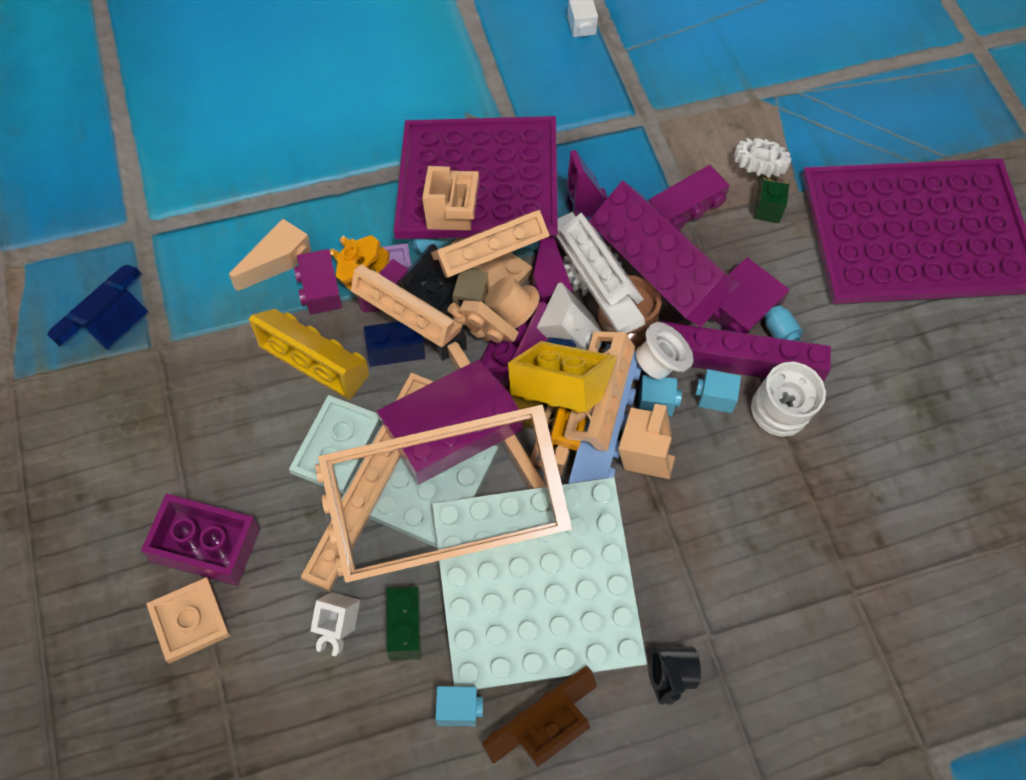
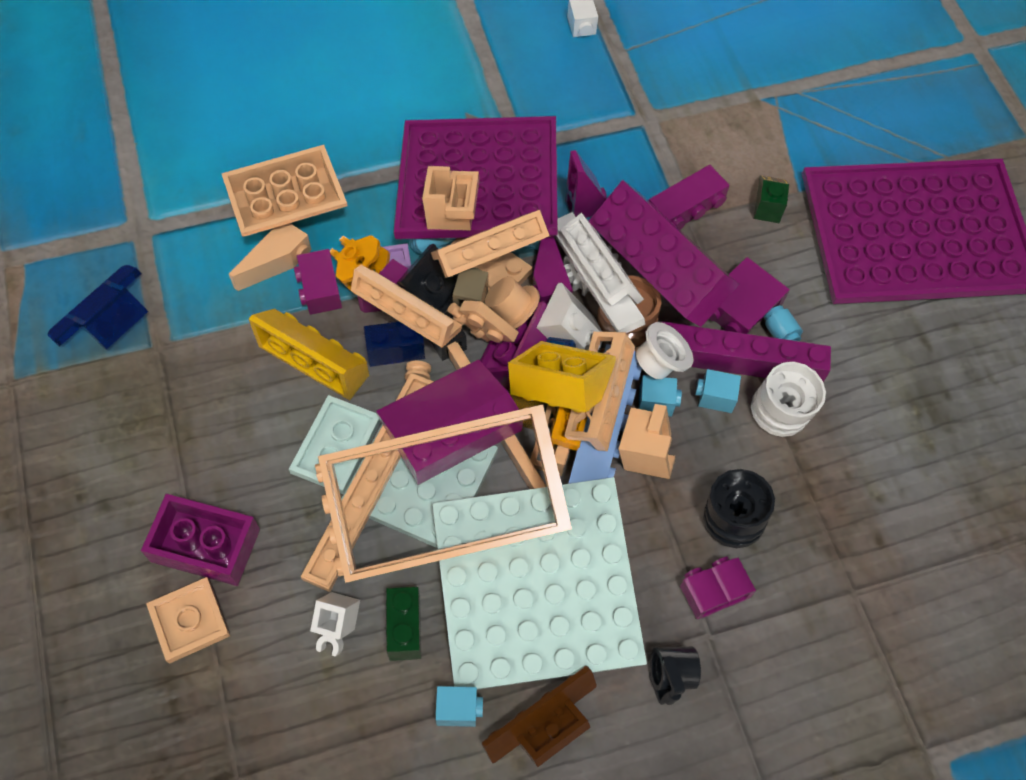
(283, 190): none -> light nougat slope
(419, 368): none -> light nougat bush
(717, 587): none -> magenta brick
(739, 493): none -> black wheel
(762, 157): white gear -> none

